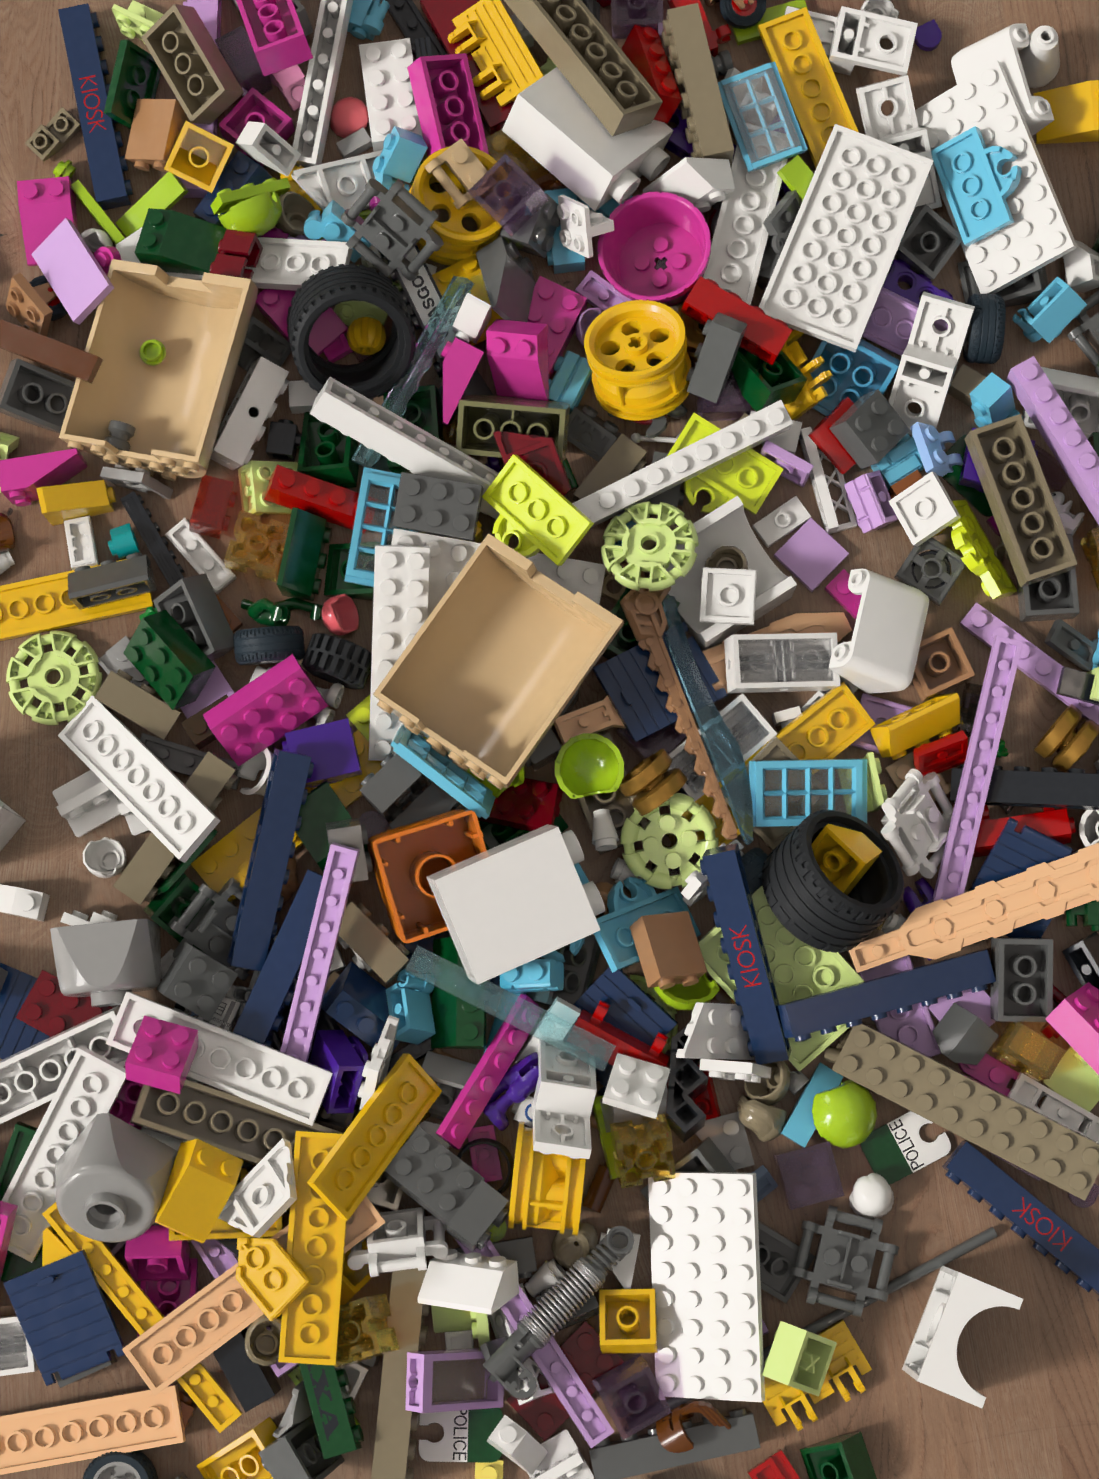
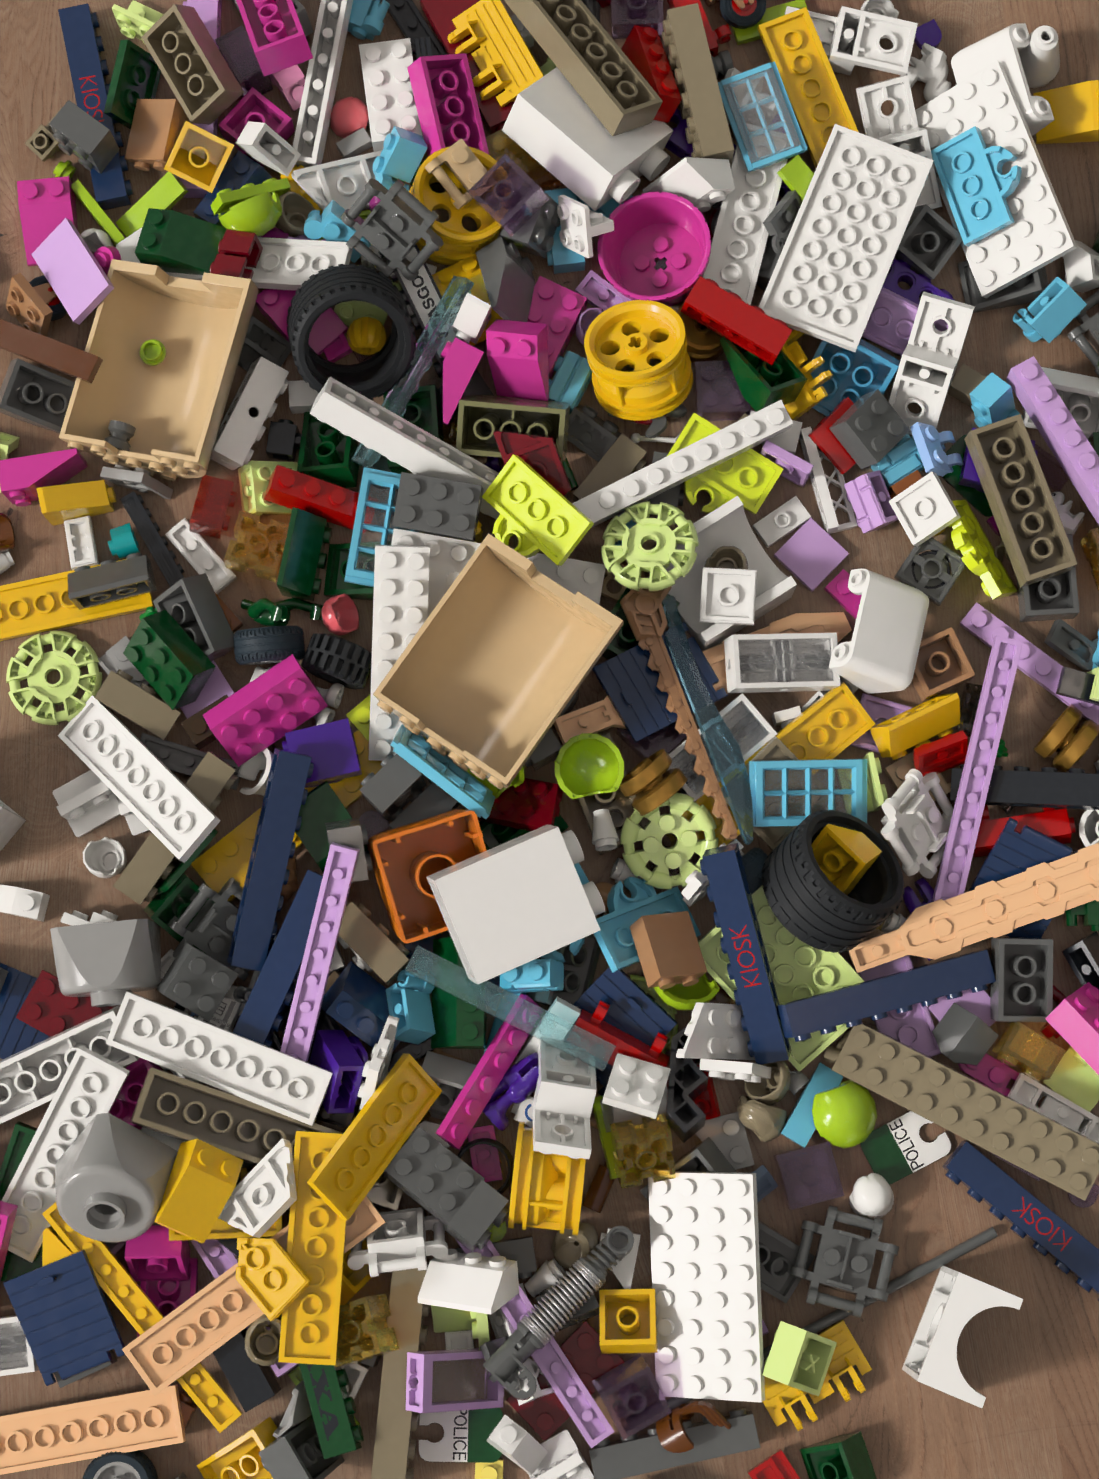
(83, 137): none -> dark grey brick
(161, 1054): dark pink brick -> none
(715, 357): dark grey brick -> none
(931, 70): none -> white animal
(986, 329): black wheel -> none

